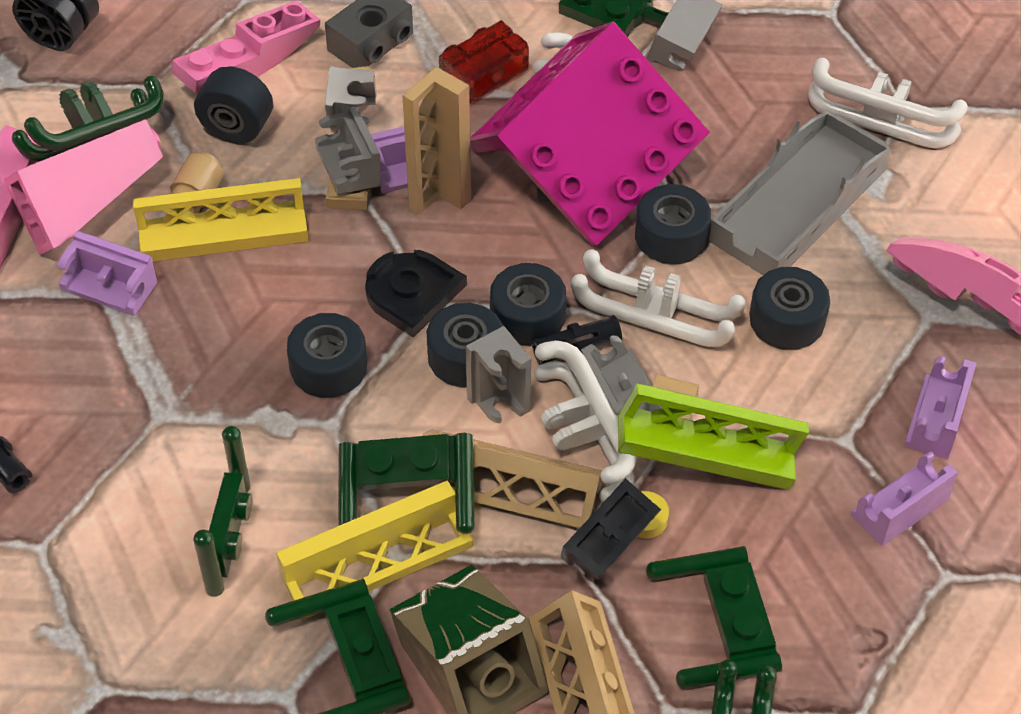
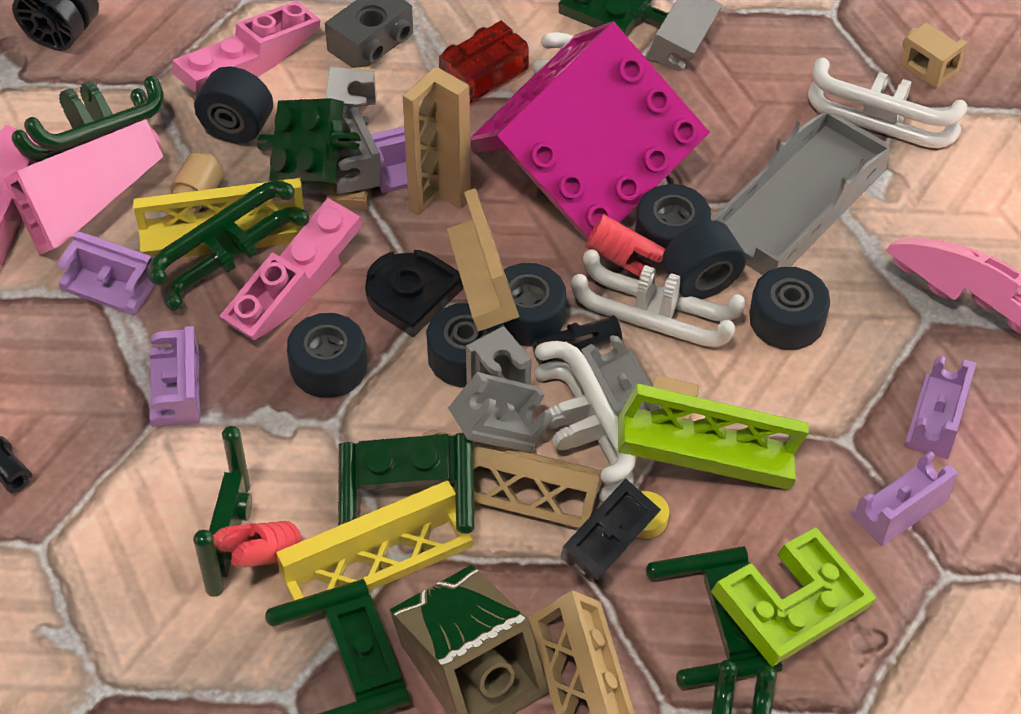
(174, 378): none -> lavender hinge
(223, 240): none -> dark green piece
(255, 542): none -> coral hinge
(296, 275): none -> bright pink slope
(307, 140): none -> dark green plate
(481, 268): none -> tan fence
(500, 412): none -> light grey hinge
(618, 242): none -> coral hinge
(705, 259): none -> black wheel
(787, 625): none -> lime plate
(932, 54): none -> tan brick

